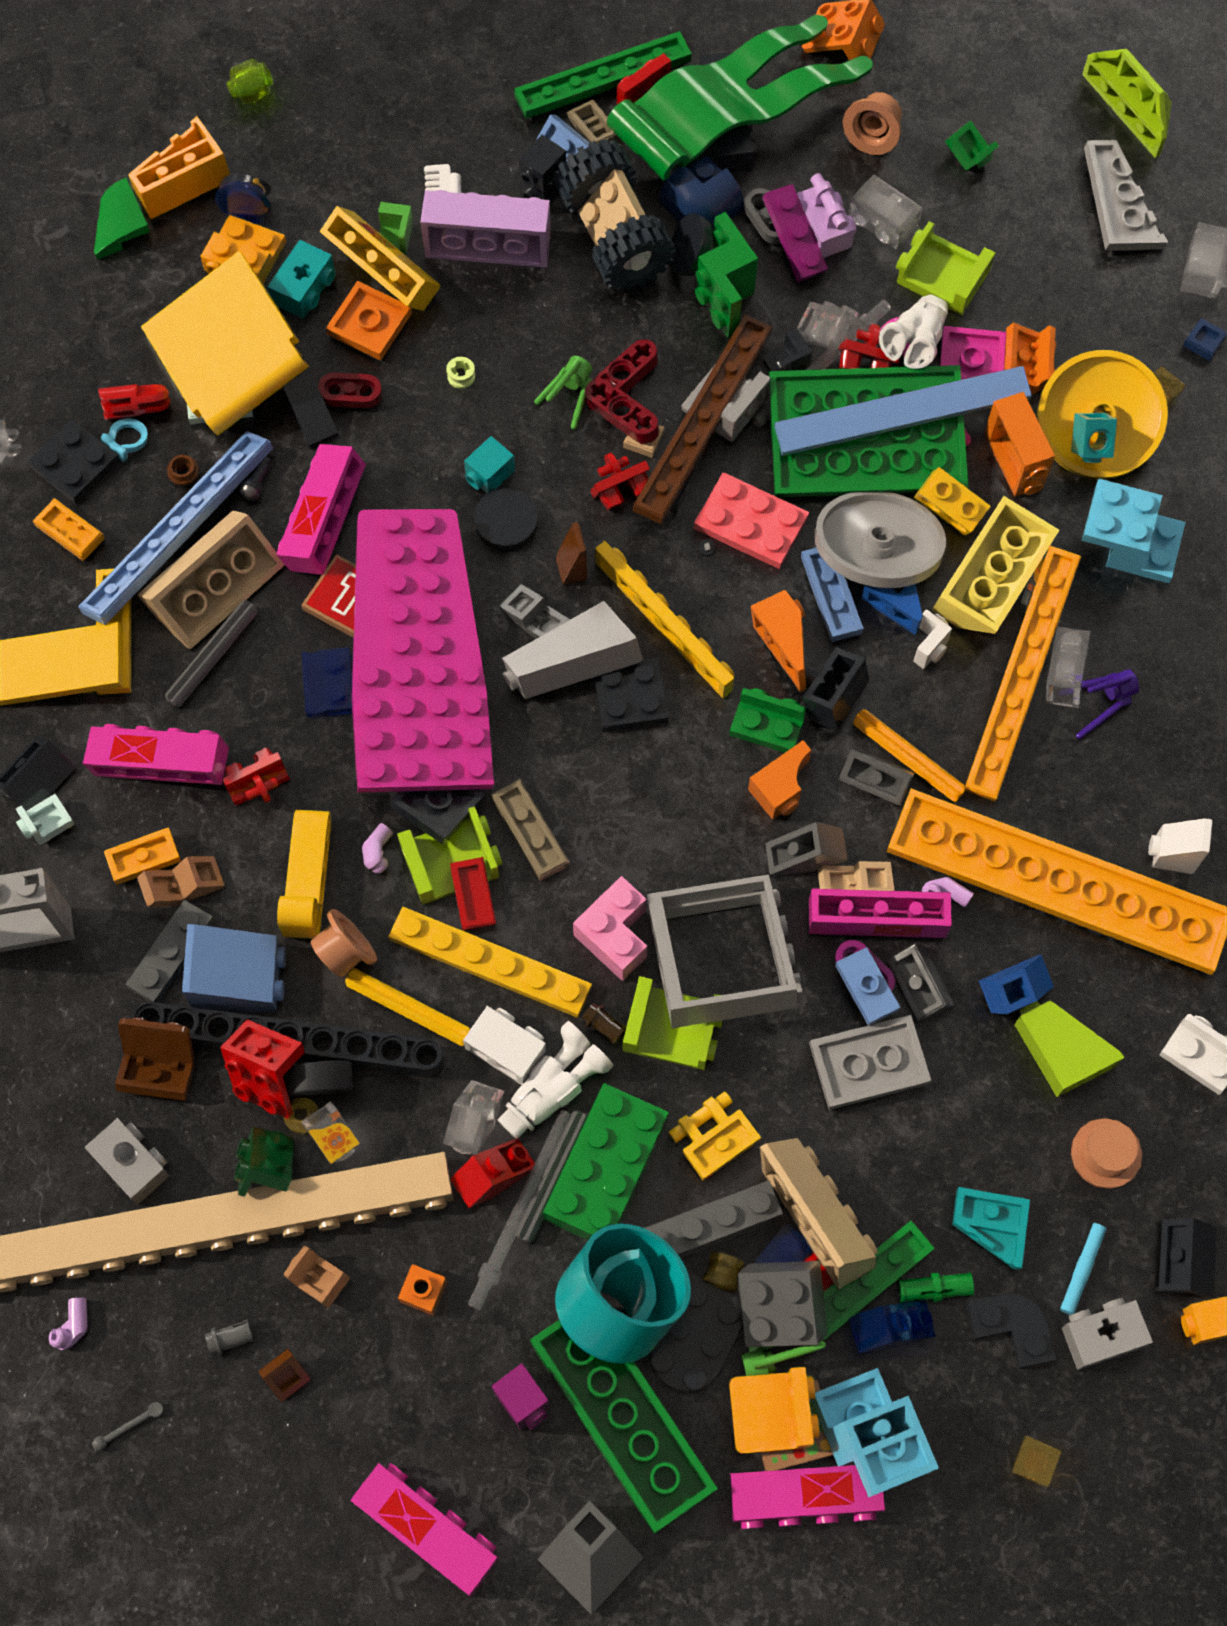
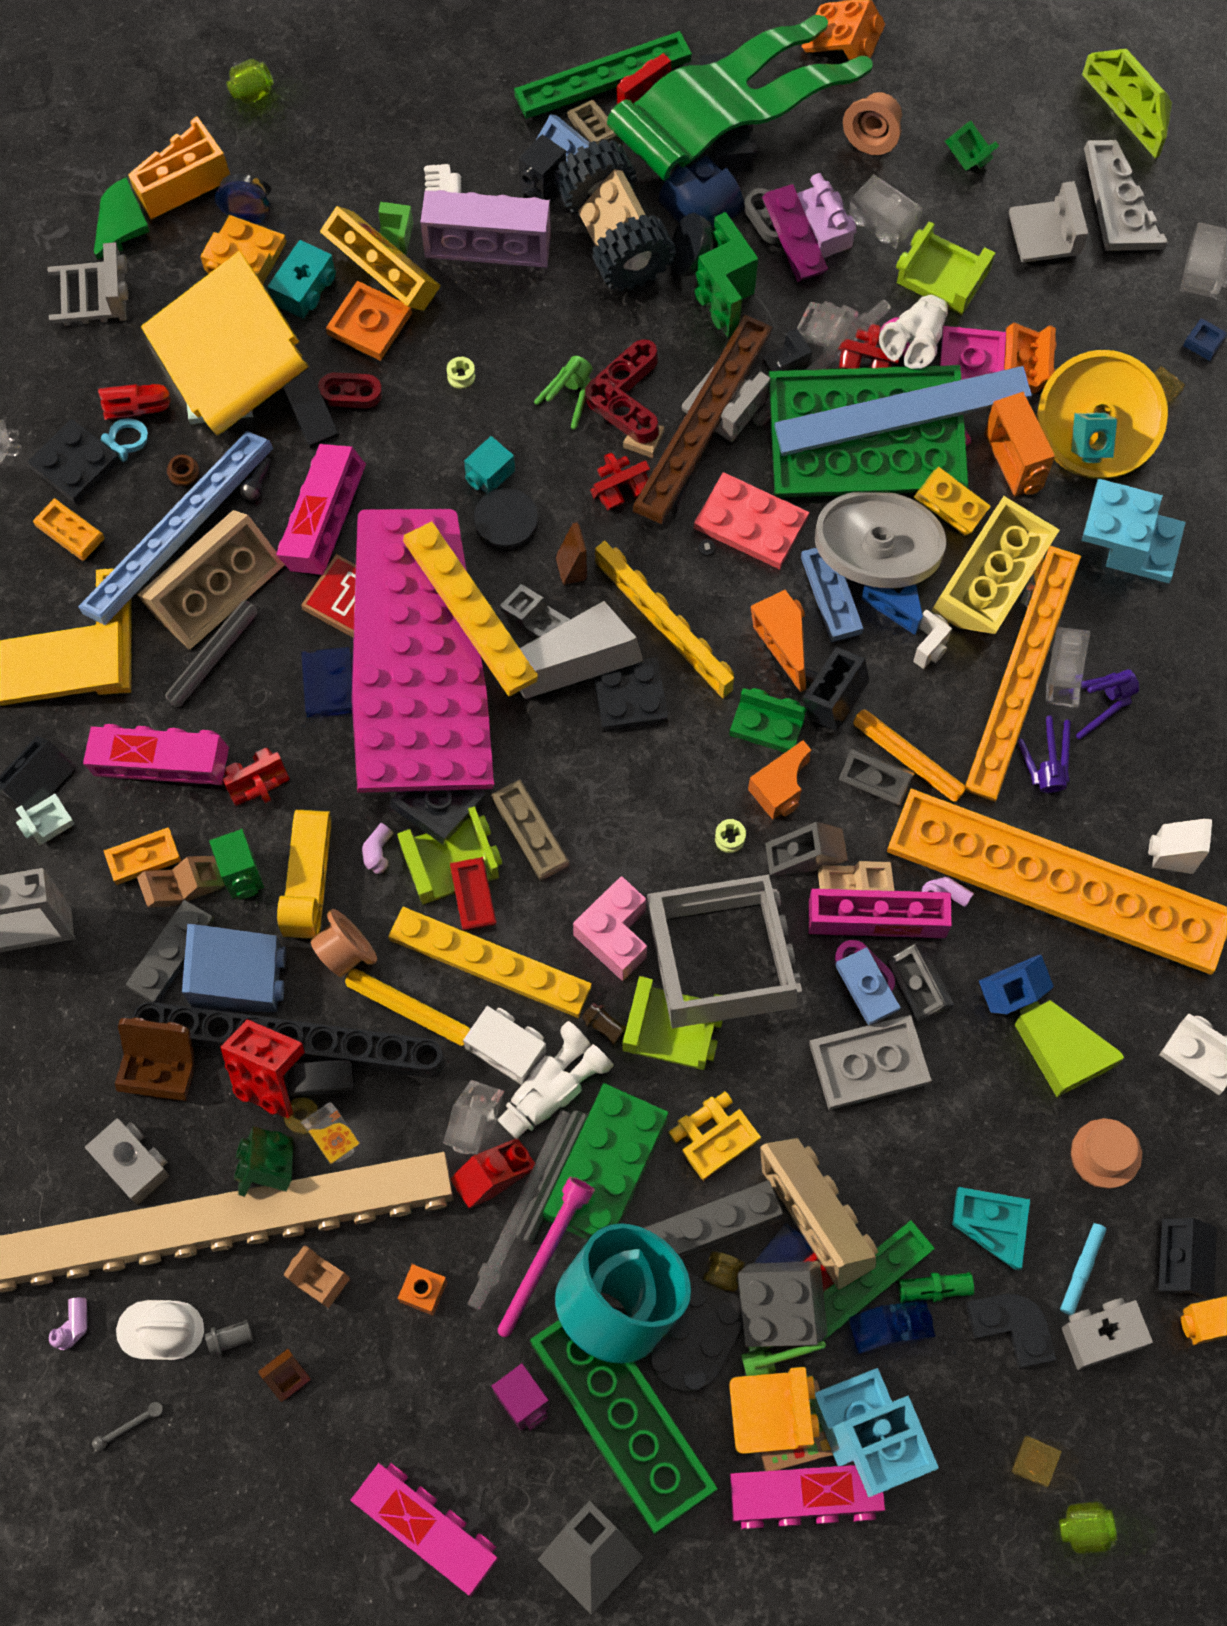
(111, 288): none -> light grey plate
(160, 1330): none -> white piece
(237, 864): none -> green brick
(470, 608): none -> yellow plate
(575, 1195): none -> dark pink piece
(736, 826): none -> yellowish green bush
(1050, 227): none -> light grey bracket
(1051, 775): none -> dark purple plant
(1088, 1527): none -> clear neon green head

